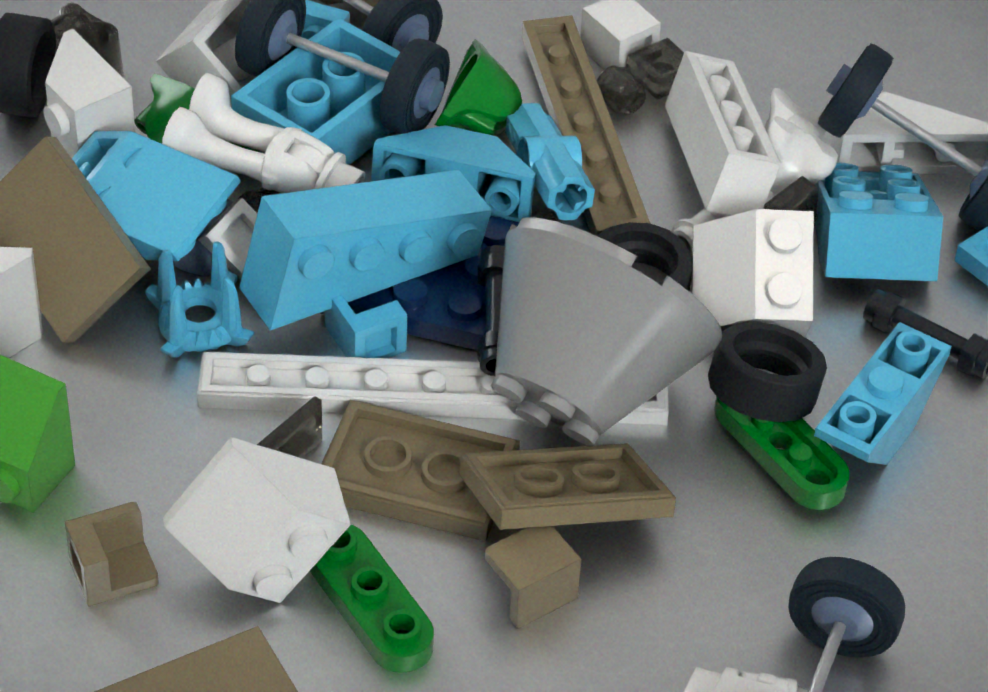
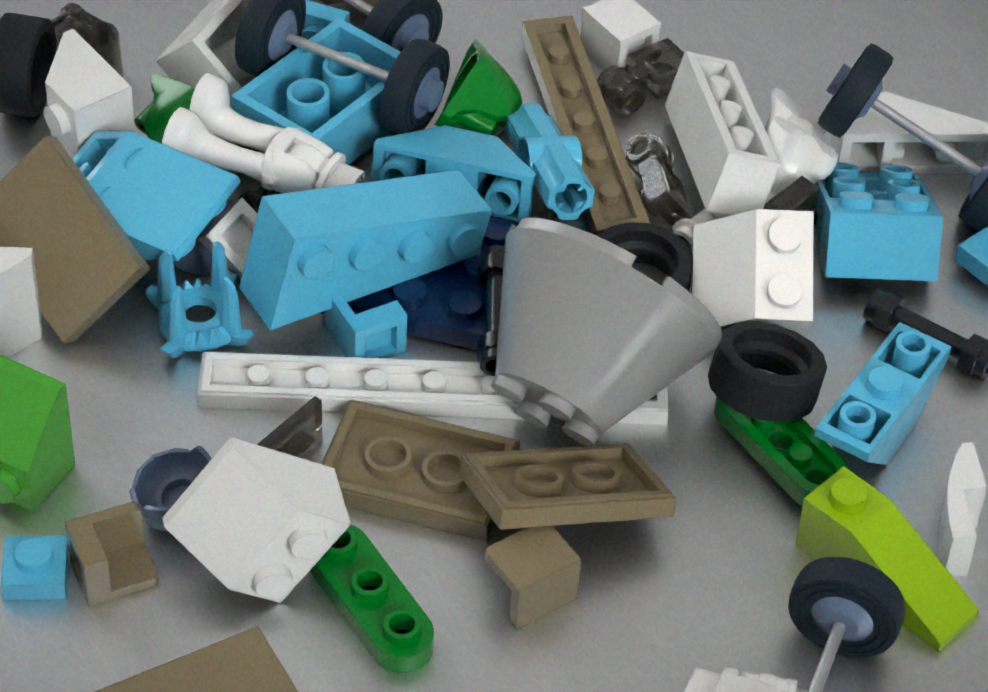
(35, 568): none -> medium azure plate
(164, 480): none -> sand blue hair
(661, 190): none -> clear smoke plate
(862, 524): none -> lime slope
(961, 511): none -> white slope

